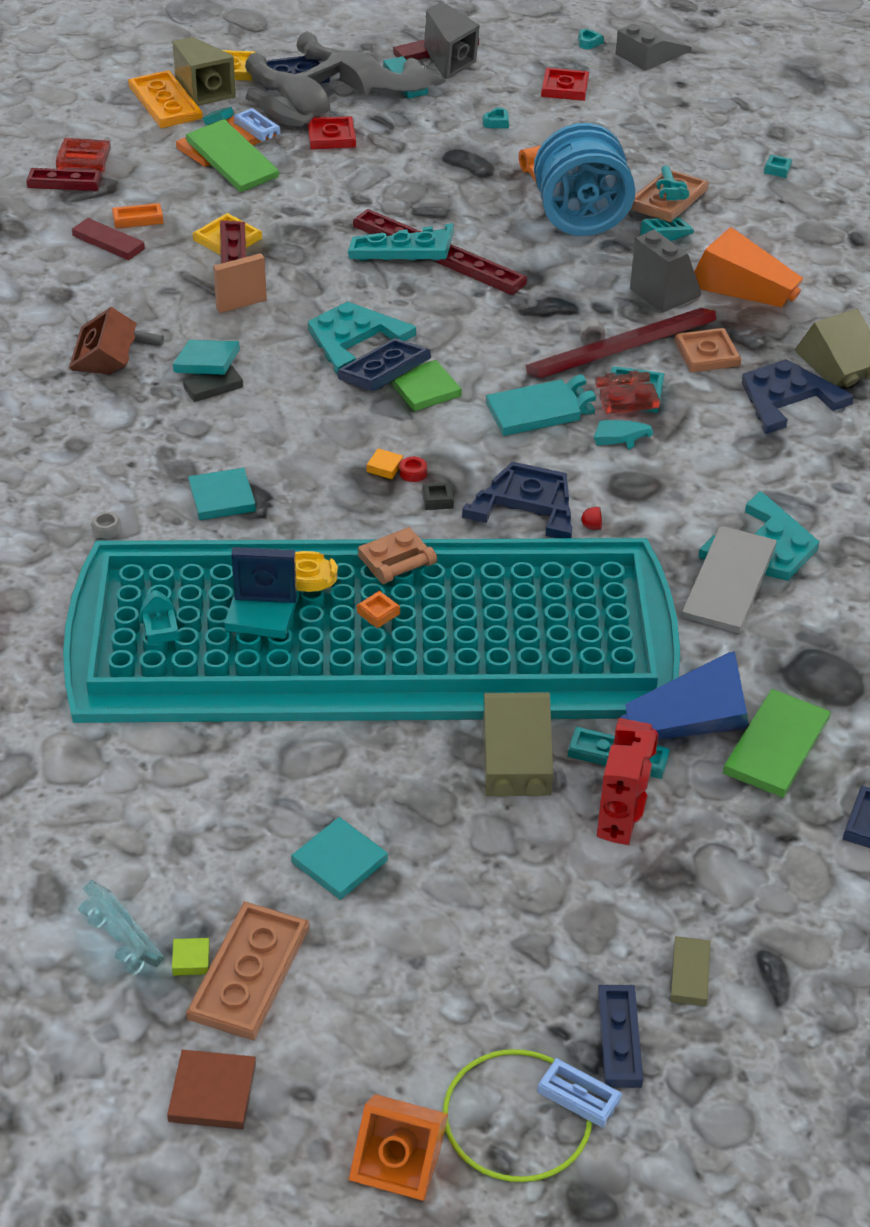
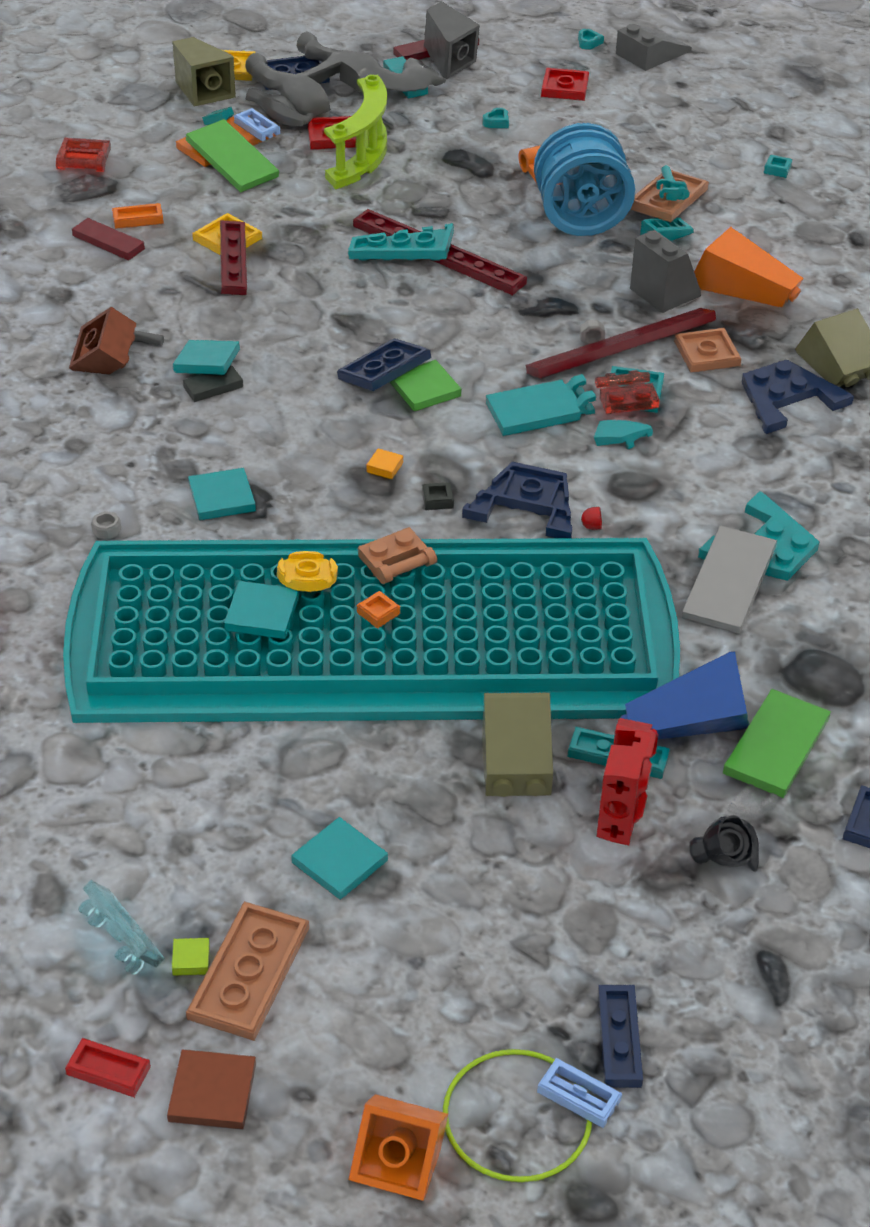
(64, 179): dark red tile -> none
(108, 1067): none -> red tile
(159, 618): teal tile -> none
(165, 99): light orange tile -> none
(240, 283): nougat tile -> none
(264, 574): dark blue tile -> none
(350, 325): teal wing -> none
(369, 133): none -> lime fence
(413, 469): red tile -> none
(690, 971): olive tile -> none
(728, 843): none -> black hair

